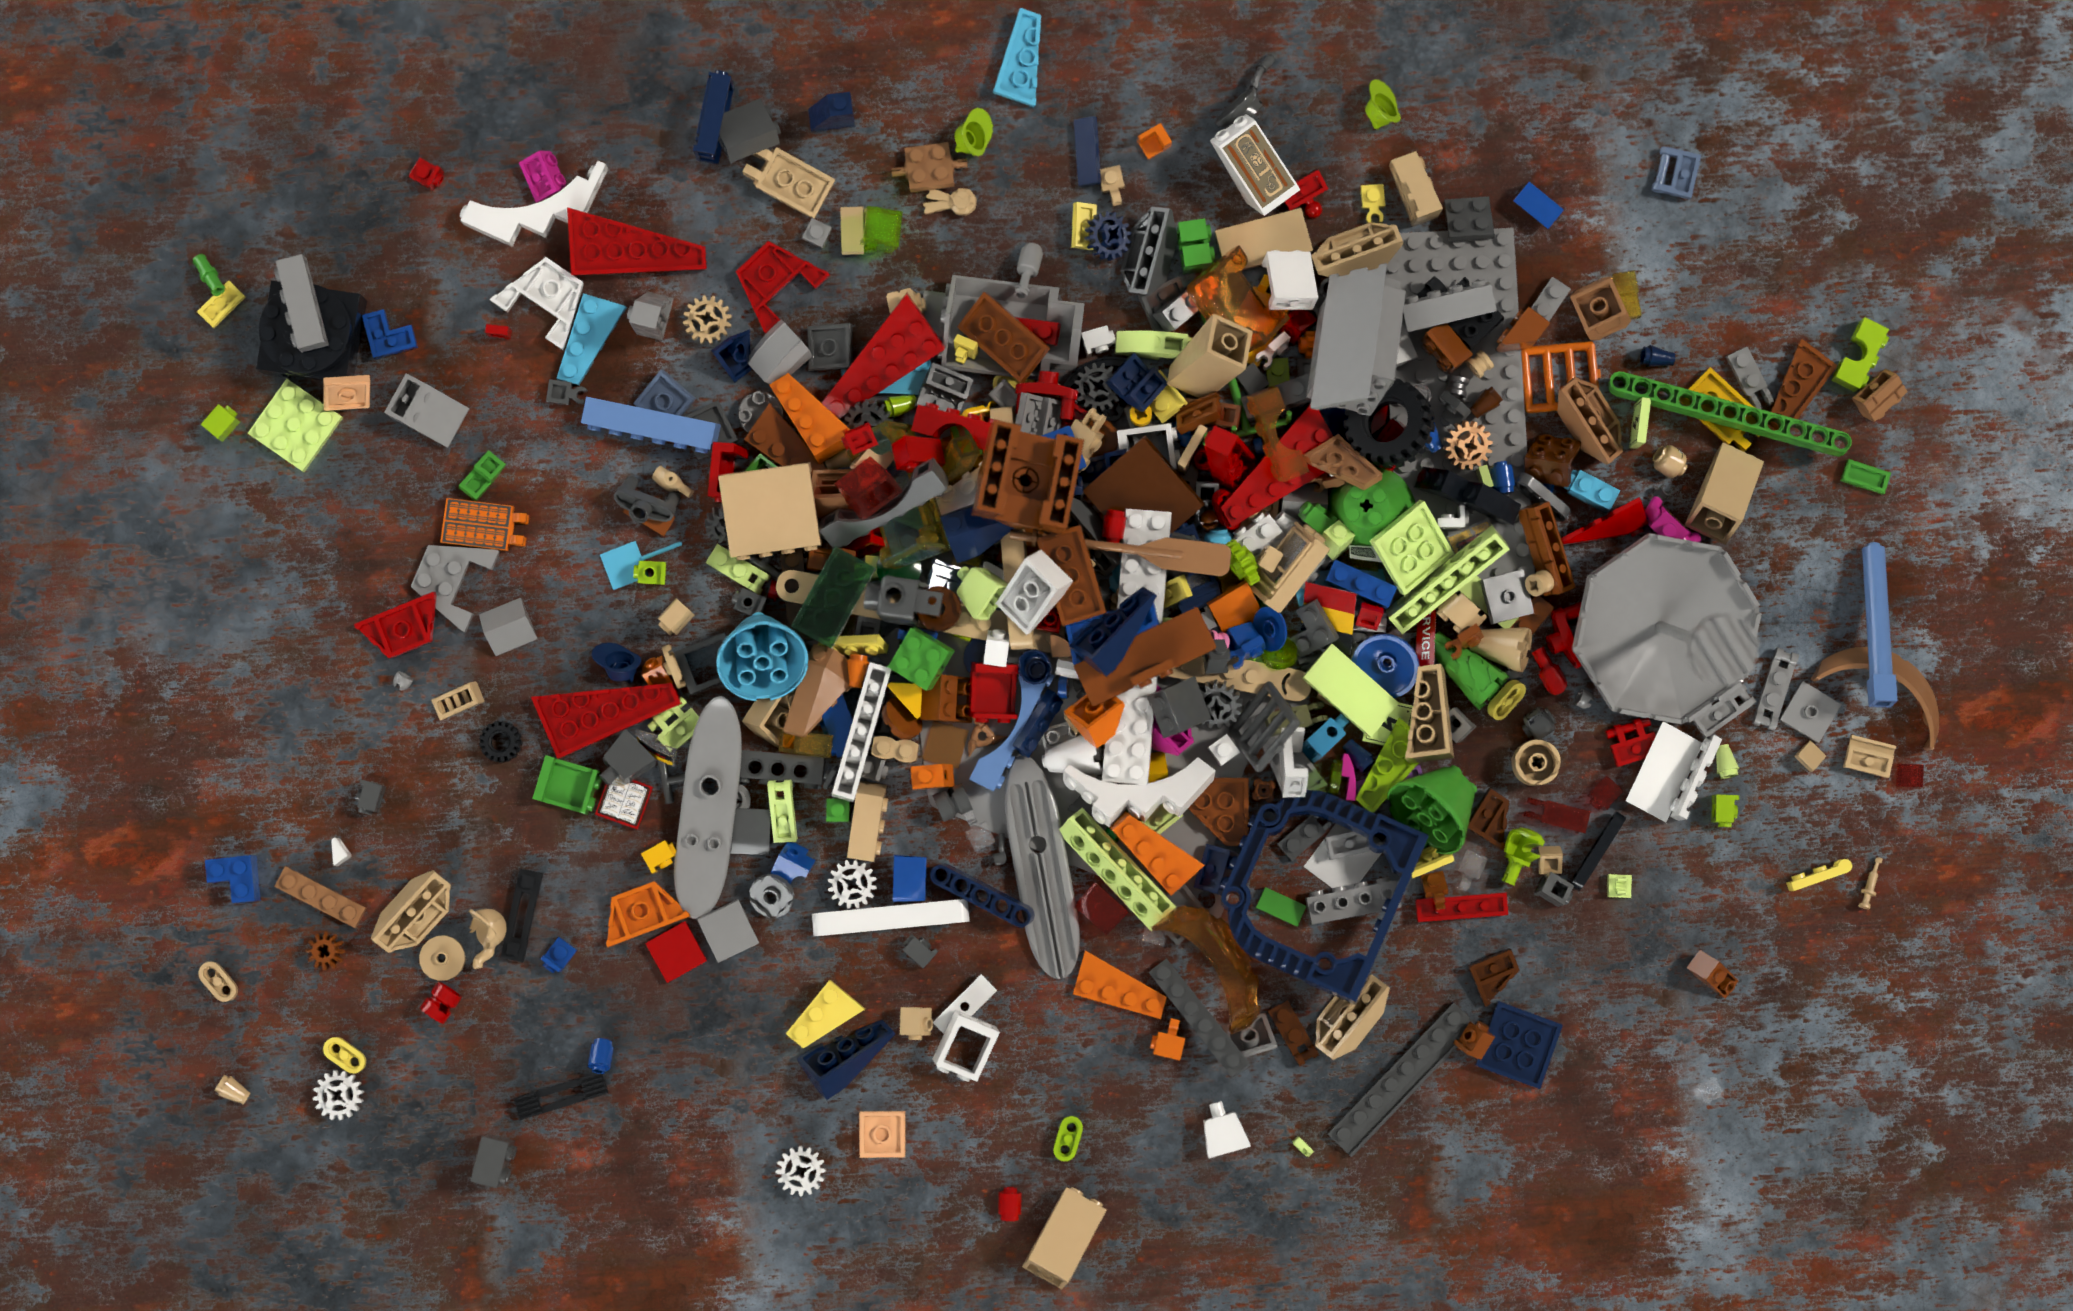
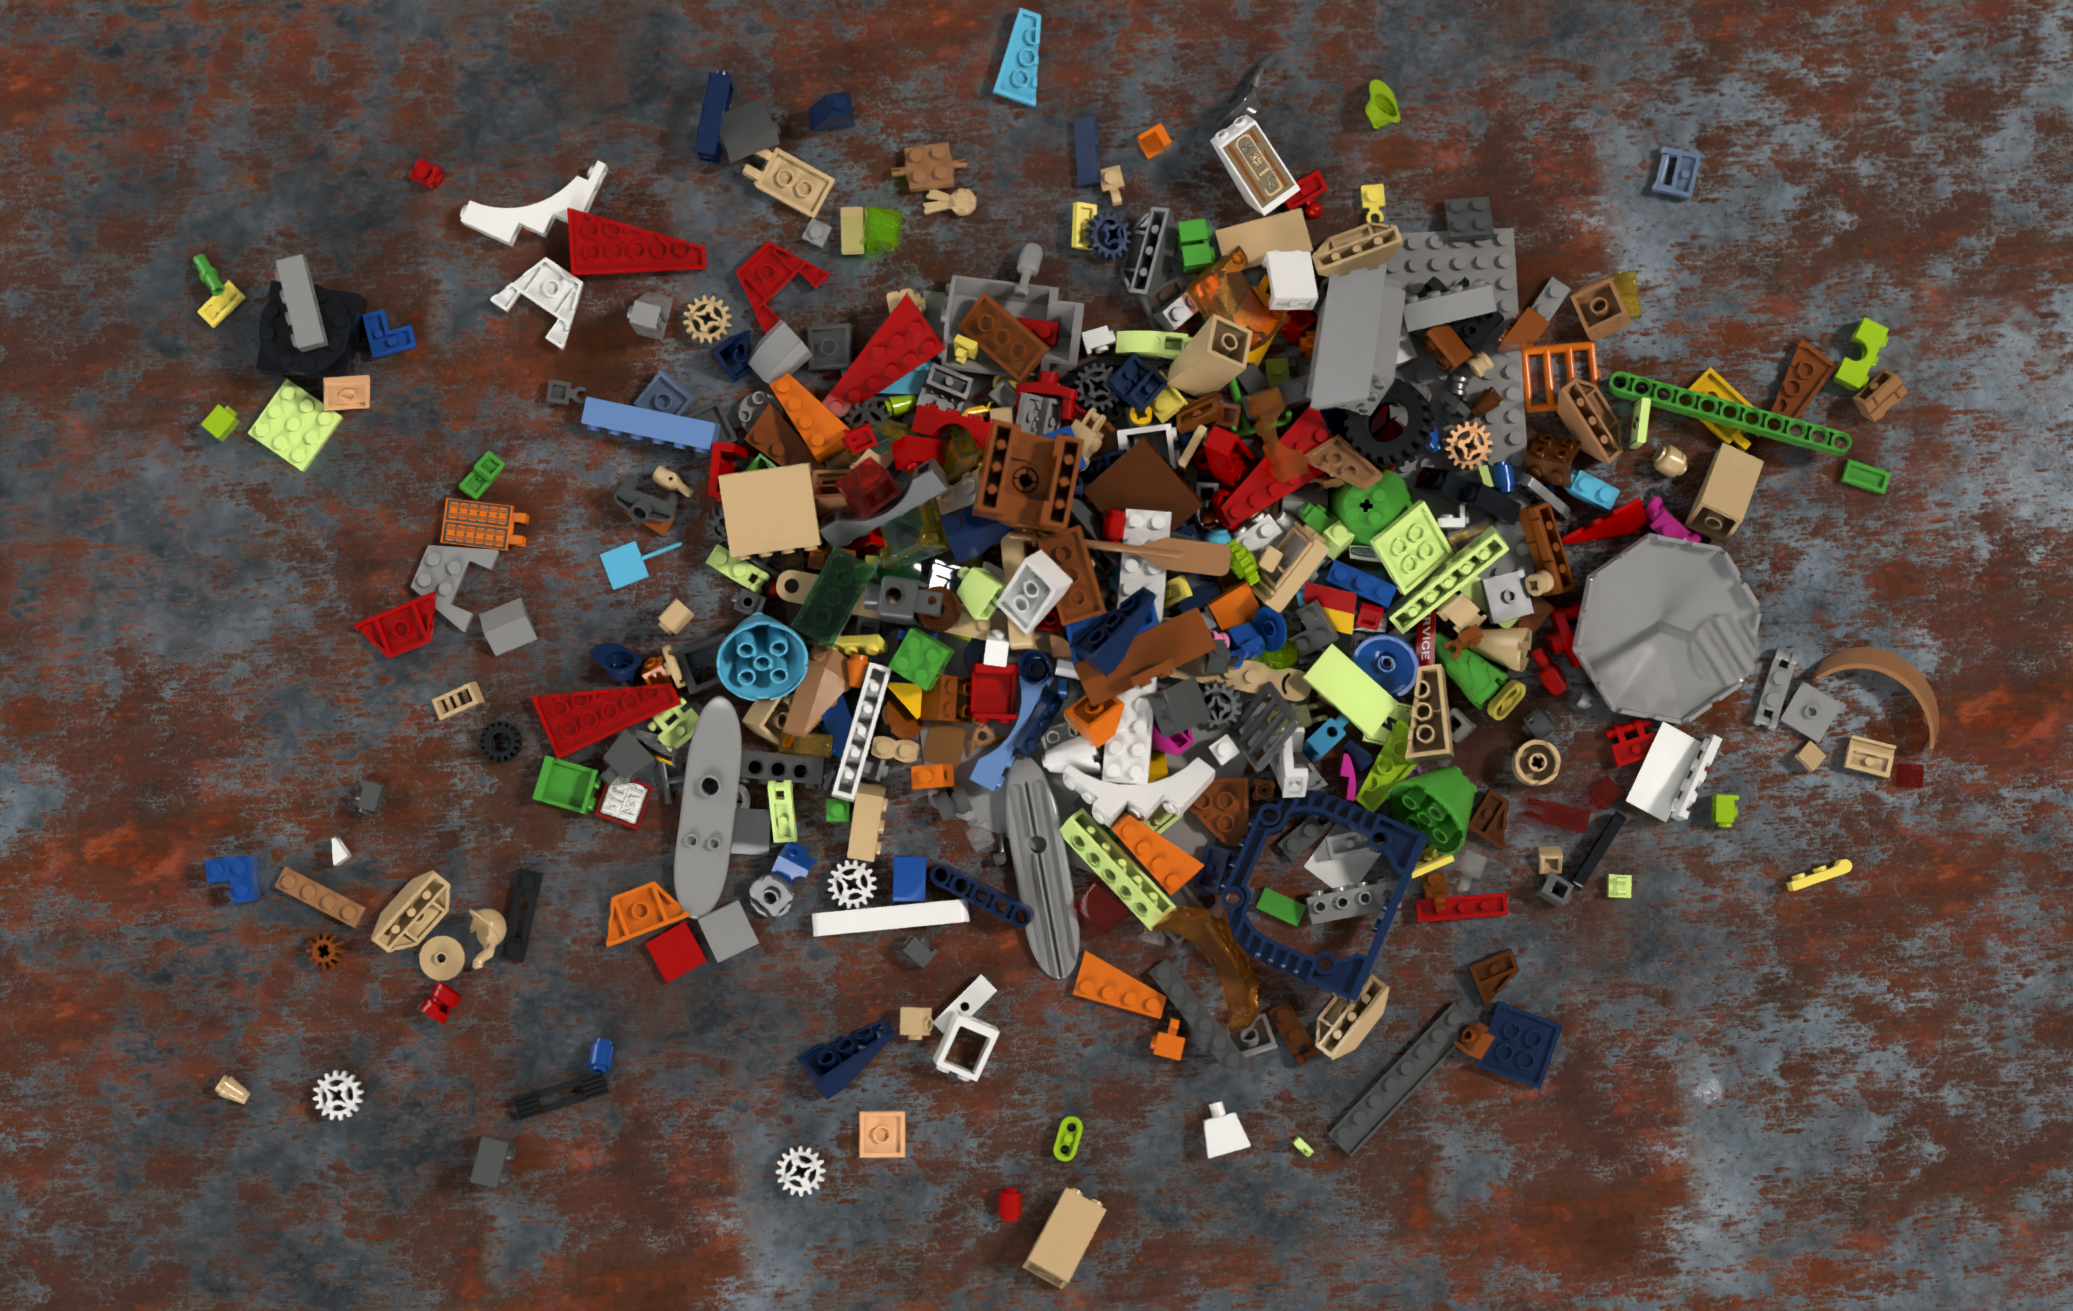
(218, 982): tan plate -> none
(345, 1055): light yellow plate -> none
(403, 680): light grey hinge -> none
(426, 410): light grey slope -> none
(498, 331): red tile -> none
(542, 175): dark pink bracket -> none
(558, 955): blue bracket -> none
(590, 330): medium azure wing -> none
(658, 577): lime brick -> none
(659, 855): yellow brick -> none
(824, 1014): light yellow wedge -> none
(974, 133): lime piece -> none
(1258, 447): dark blue tile -> none
(1276, 347): white plate -> none
(1335, 777): clear neon green piece -> none
(1415, 188): tan wedge -> none
(1518, 851): lime piece -> none
(1538, 205): blue hinge -> none
(1653, 356): dark blue cone -> none
(1712, 974): dark orange slope -> none
(1723, 712): light grey plate -> none
(1726, 763): yellowish green cone -> none
(1749, 377): light grey hinge -> none
(1870, 885): tan piece -> none
(1882, 682): medium blue brick -> none

